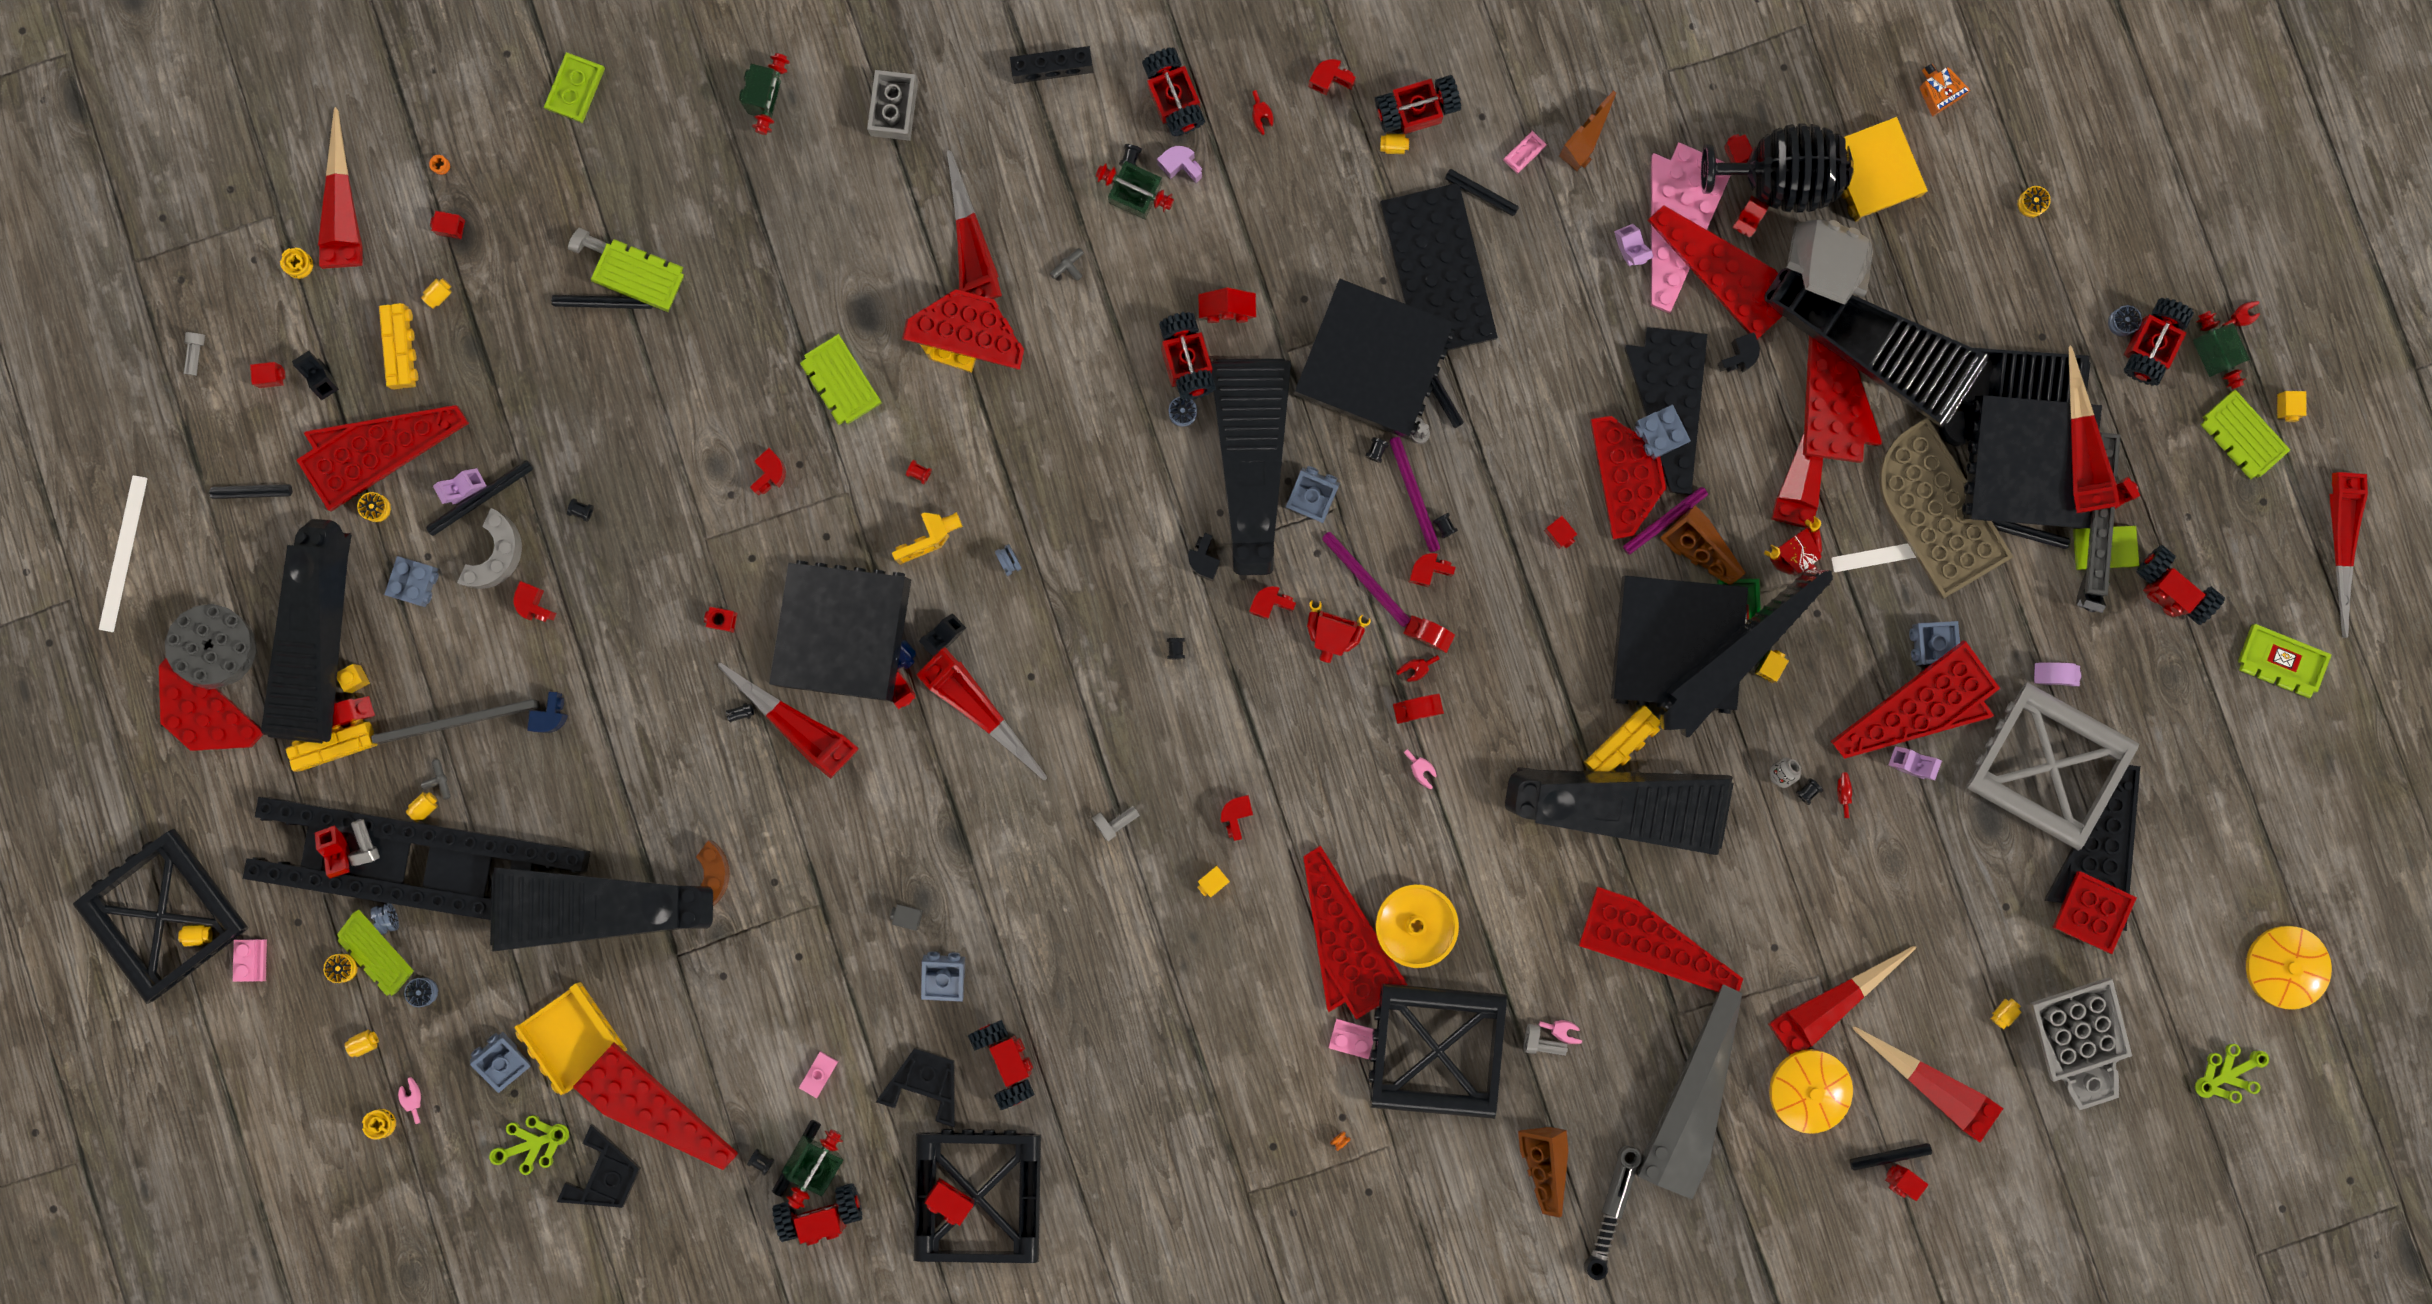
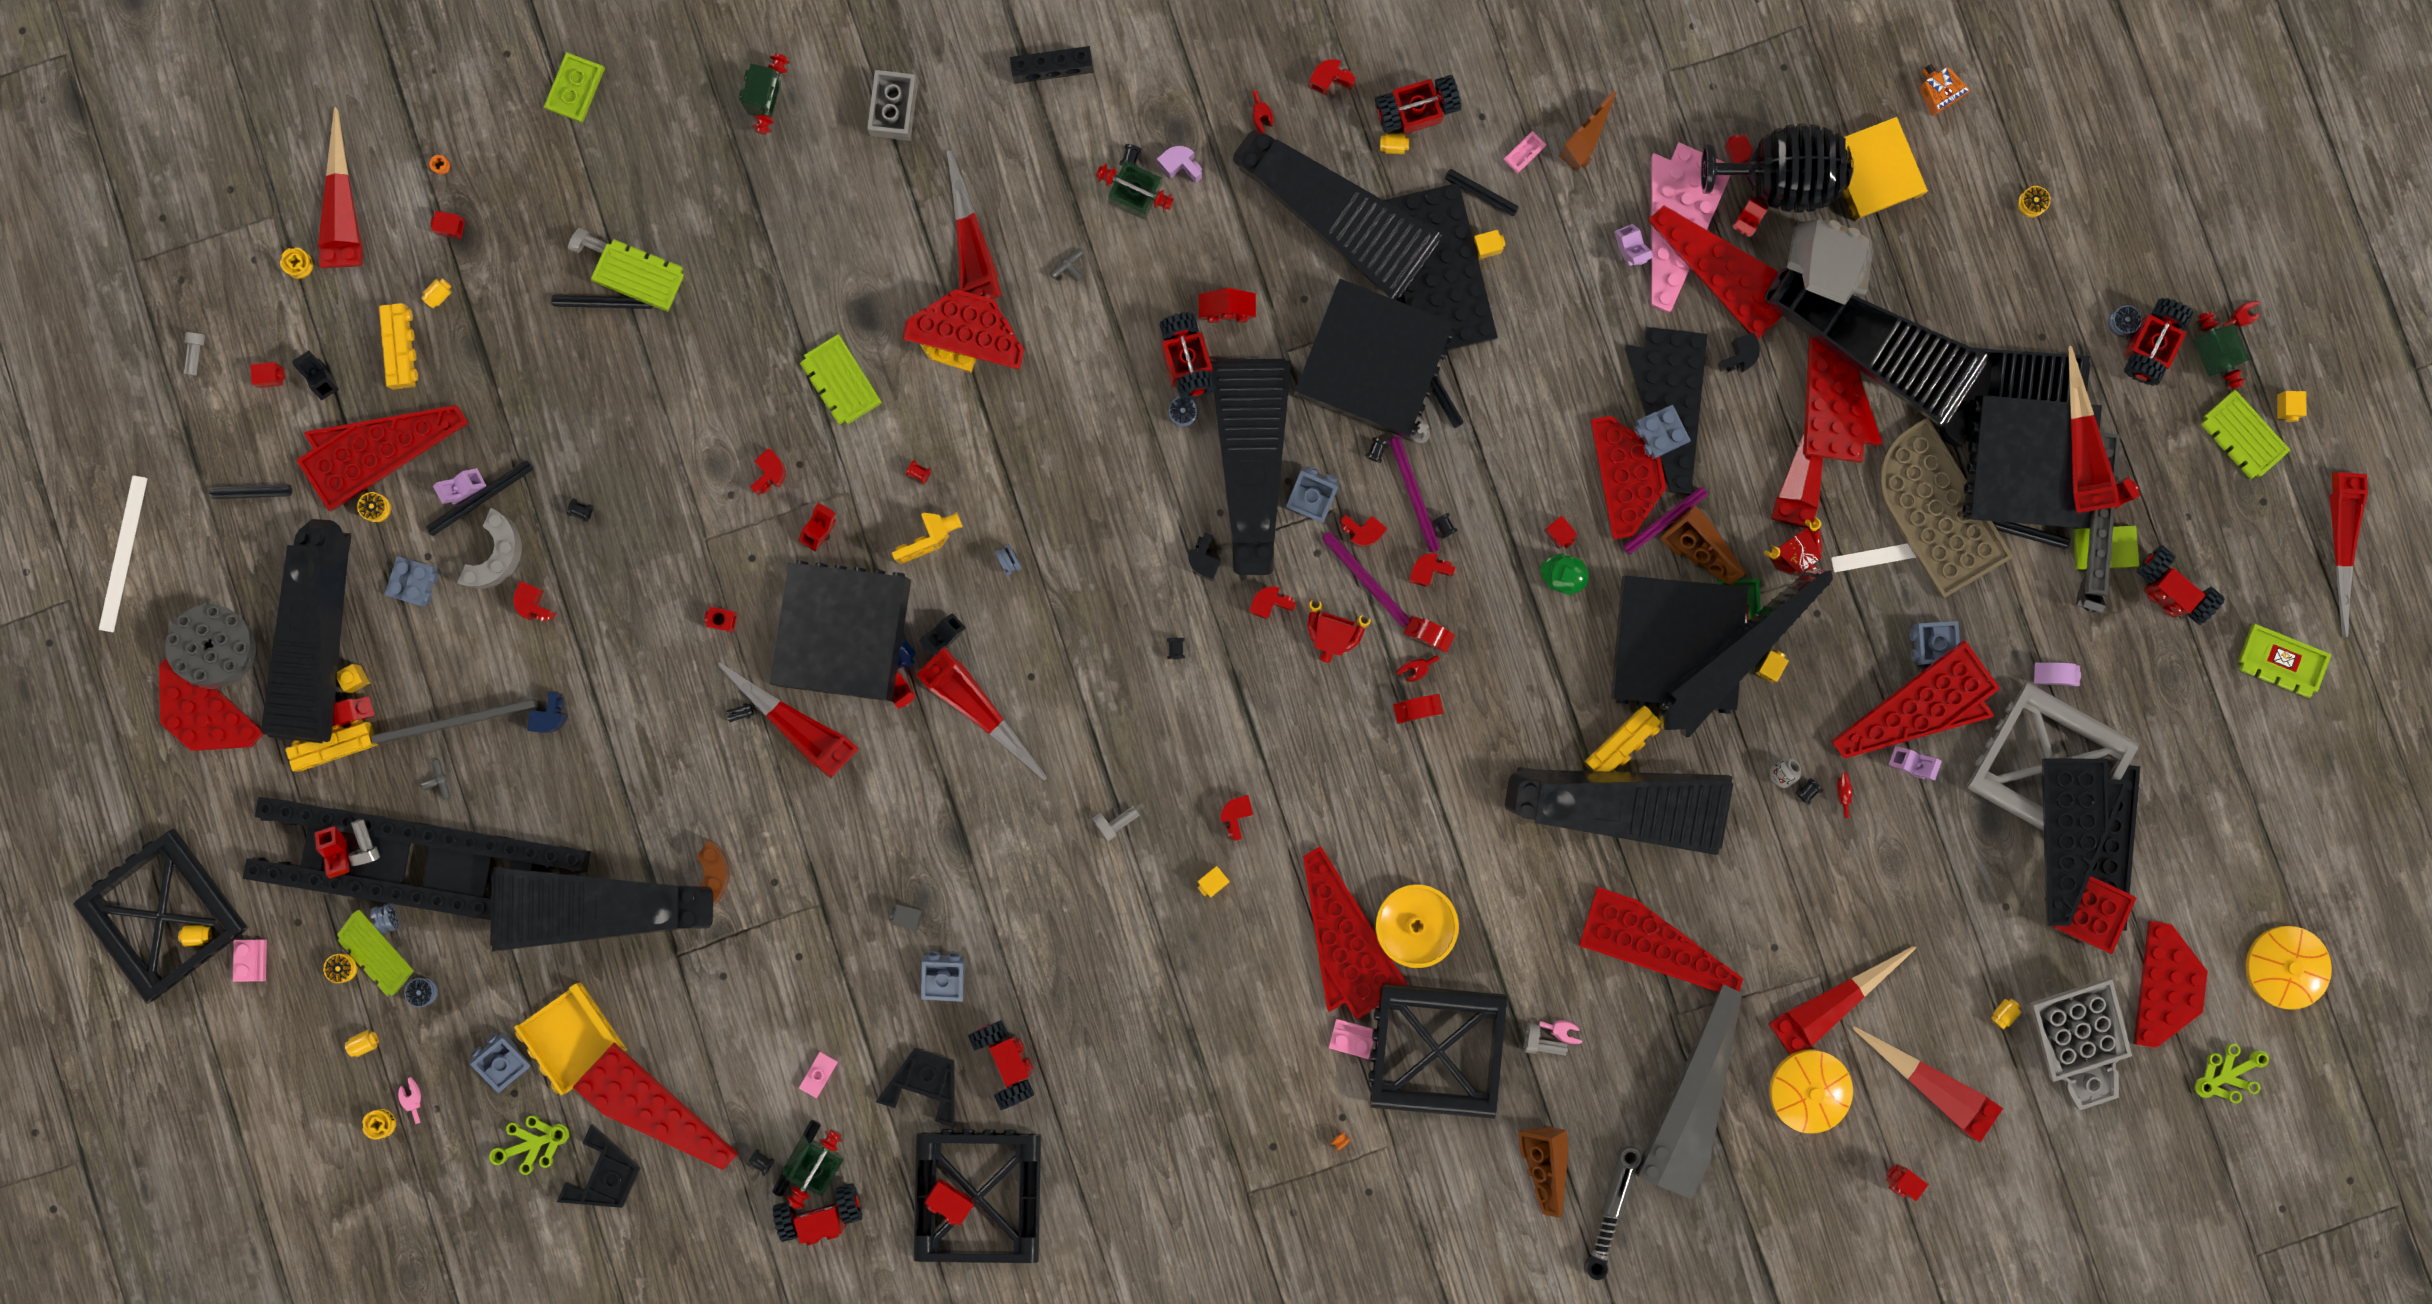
(422, 806): yellow brick -> none
(818, 527): none -> red brick
(1173, 92): brick -> none
(1358, 225): none -> black brick
(1364, 536): none -> red brick
(1418, 767): bright pink hand -> none
(1489, 244): none -> yellow brick
(1565, 574): none -> green helmet
(1890, 1156): black axle -> none
(2076, 821): none -> black wing
(2169, 987): none -> red plate

